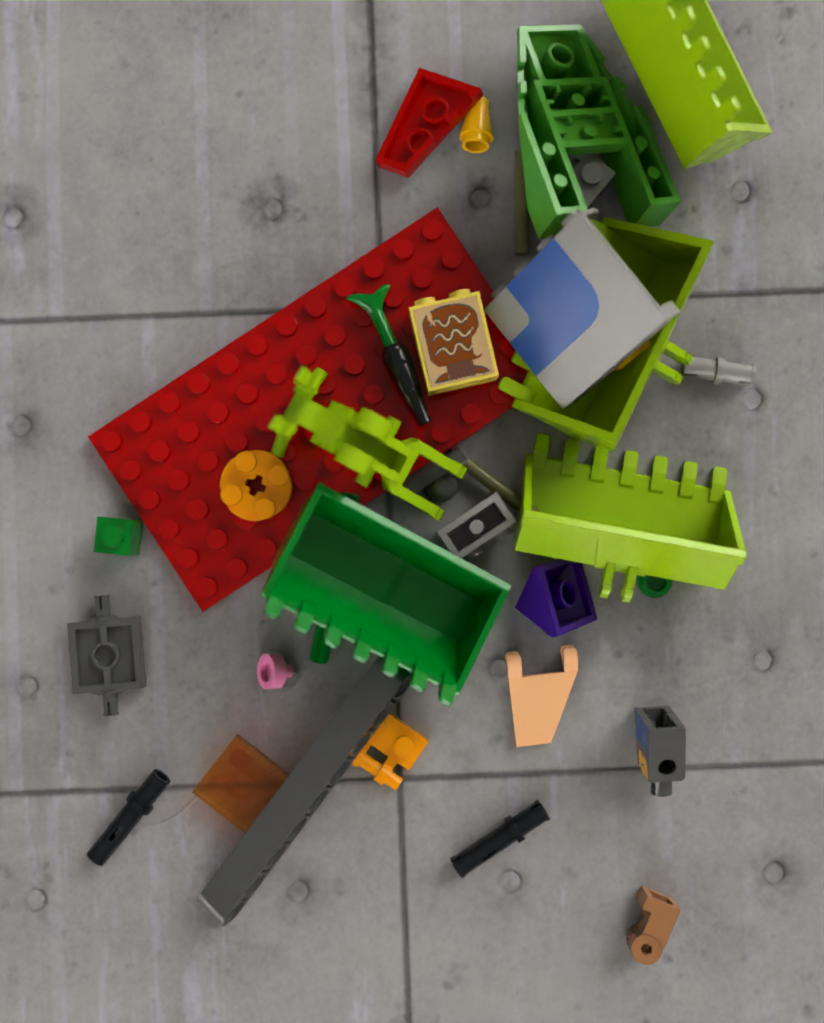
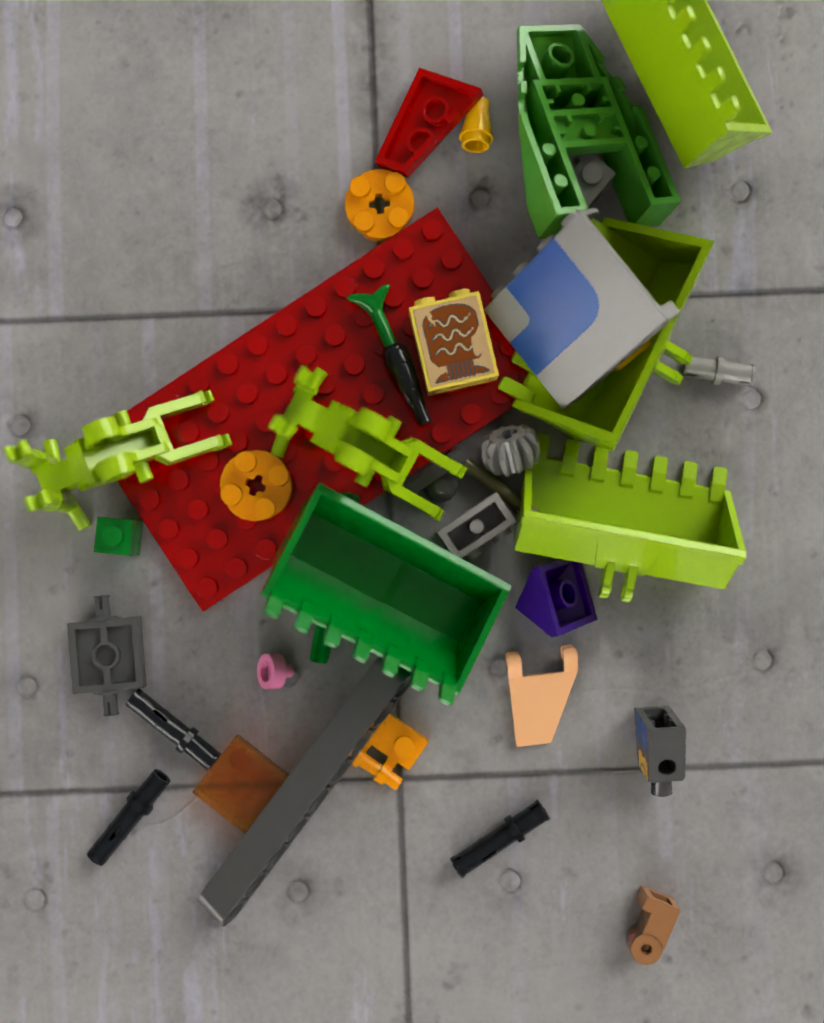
(108, 453): none -> lime piece
(173, 729): none -> black pin
(391, 188): none -> light orange plate
(510, 449): none -> light grey gear
(521, 210): olive bar -> none
(653, 586): green plate -> none

